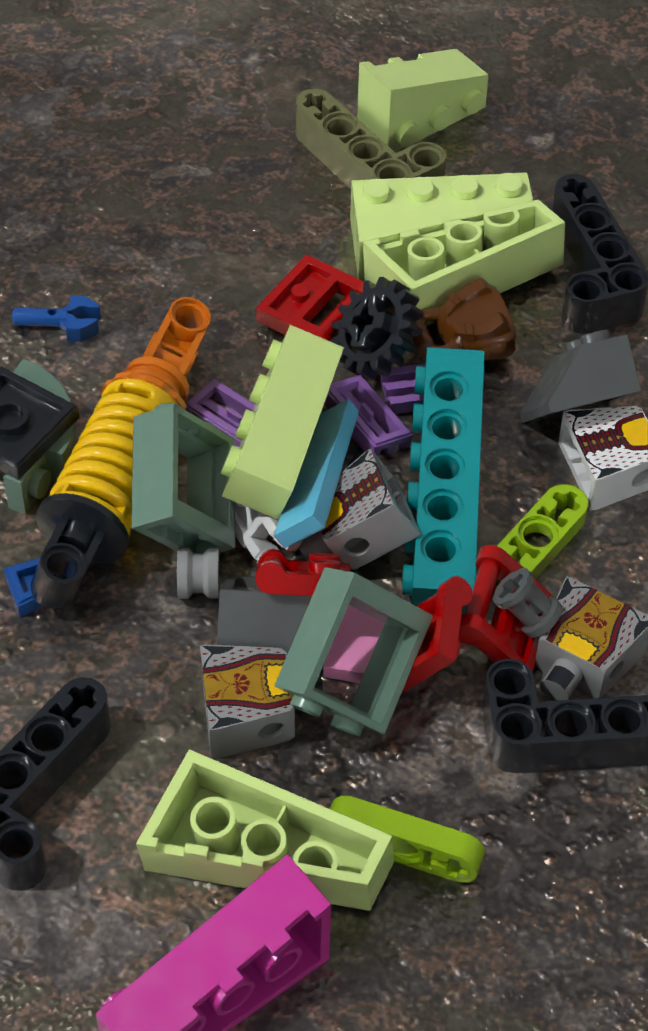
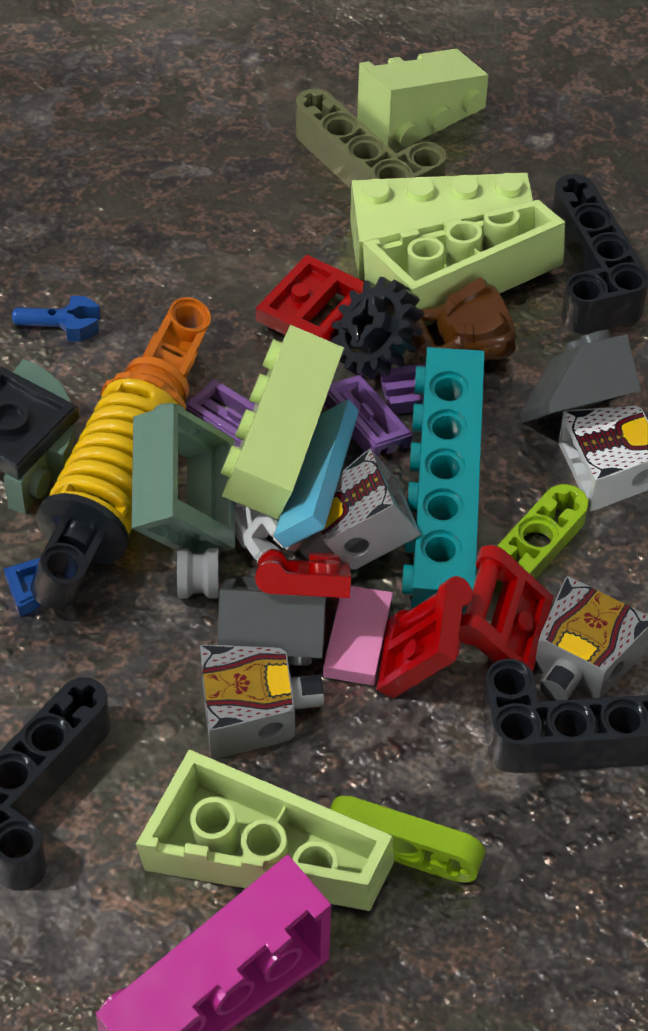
(388, 664): sand green window -> none
(531, 623): dark grey bush -> none

